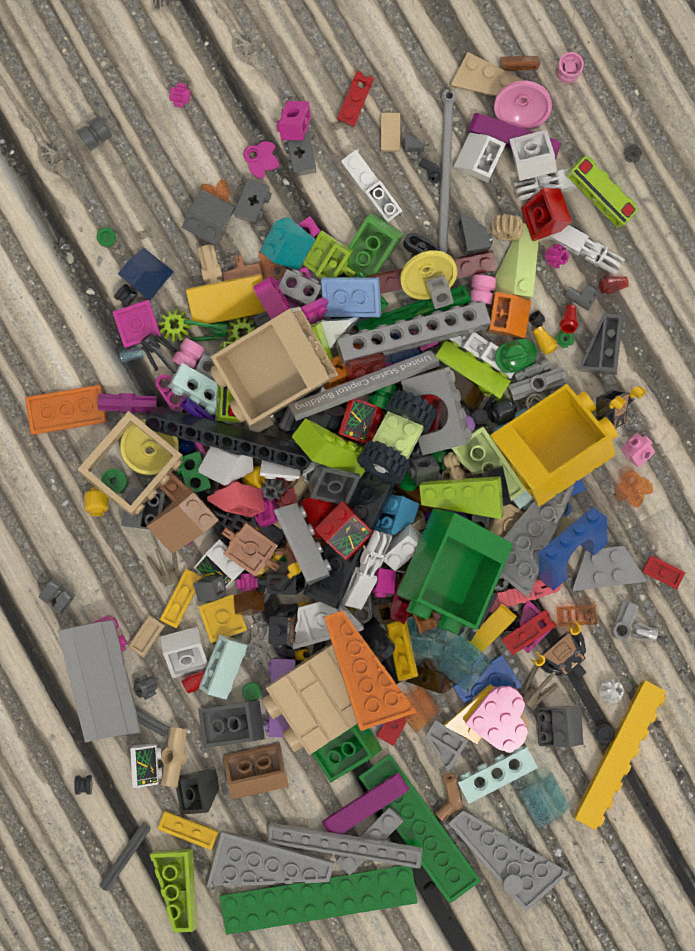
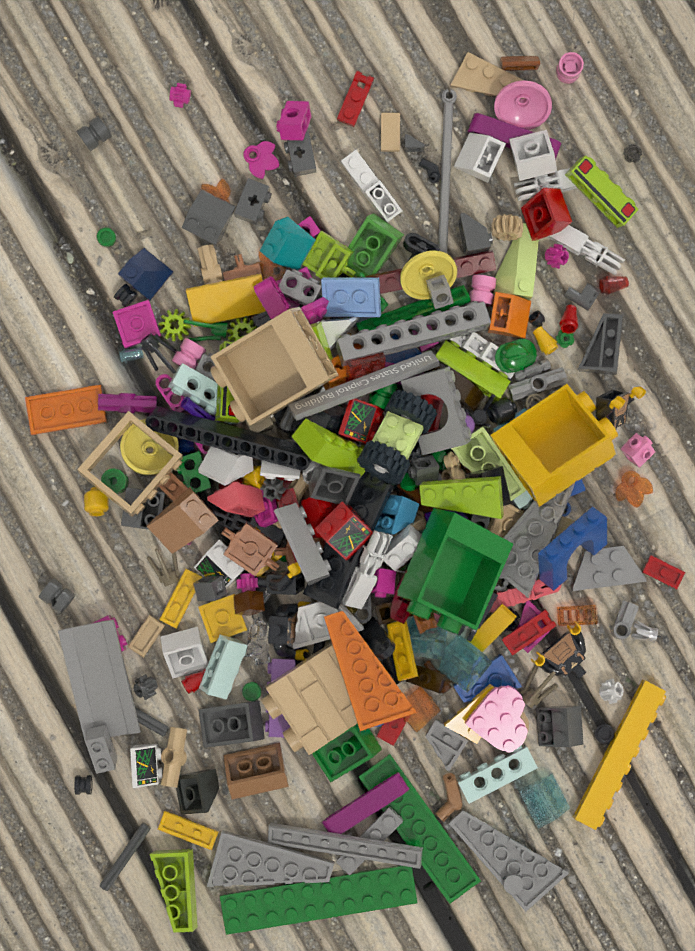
(101, 749): none -> light grey brick

